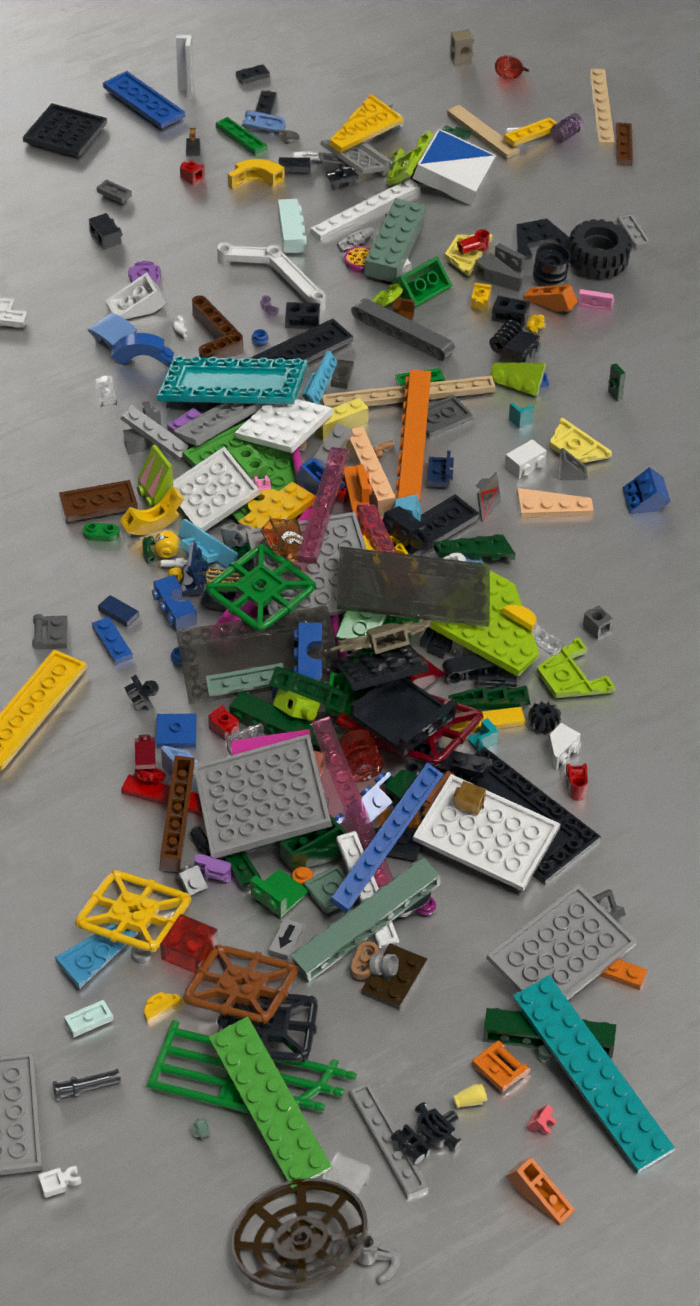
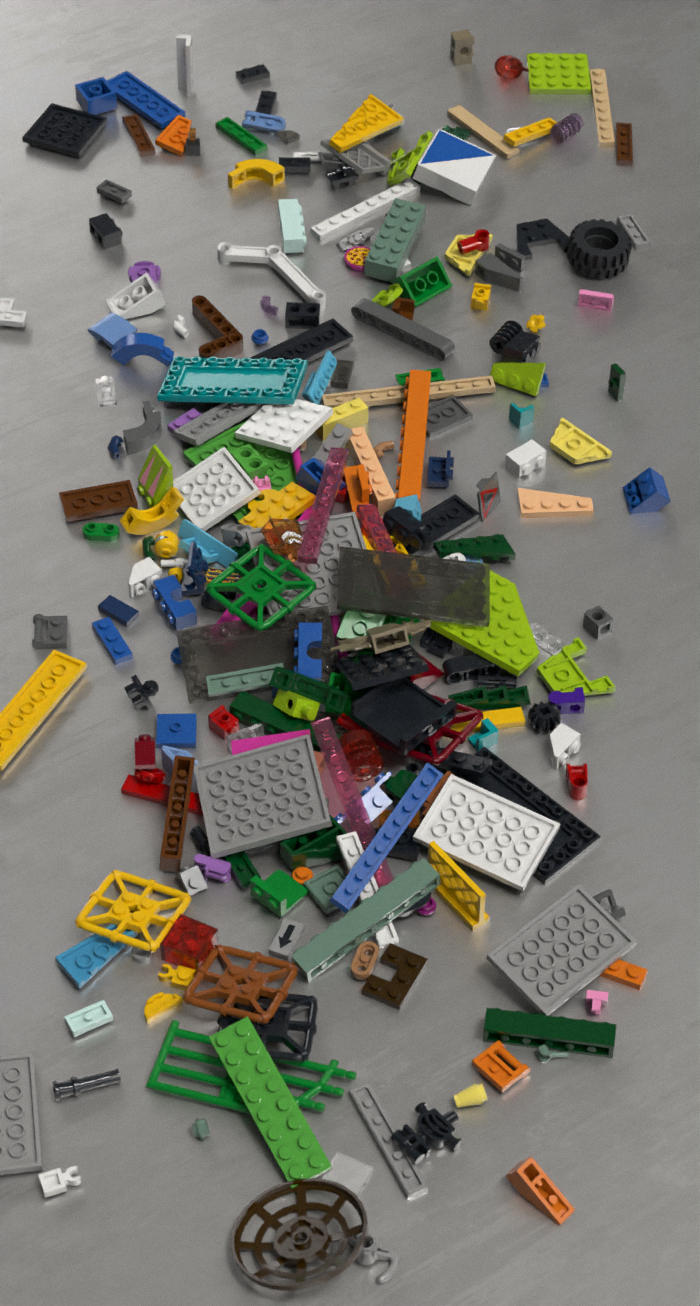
(96, 96): none -> blue brick
(113, 446): none -> dark blue arm
(138, 135): none -> reddish brown tile
(143, 576): none -> white slope
(154, 432): light grey plate -> none
(175, 135): none -> orange wing
(179, 978): none -> yellow plate
(190, 169): red brick -> none
(384, 964): light grey wheel -> none
(458, 889): none -> yellow fence
(469, 797): pearl gold brick -> none
(510, 309): black brick -> none
(521, 615): yellow tile -> none
(540, 1118): coral tile -> none
(551, 264): black wheel -> none
(552, 297): orange slope -> none
(558, 73): none -> lime plate
(568, 701): none -> dark purple leg
(570, 467): dark grey slope -> none
(594, 1074): teal plate -> none
(596, 1000): none -> bright pink tile

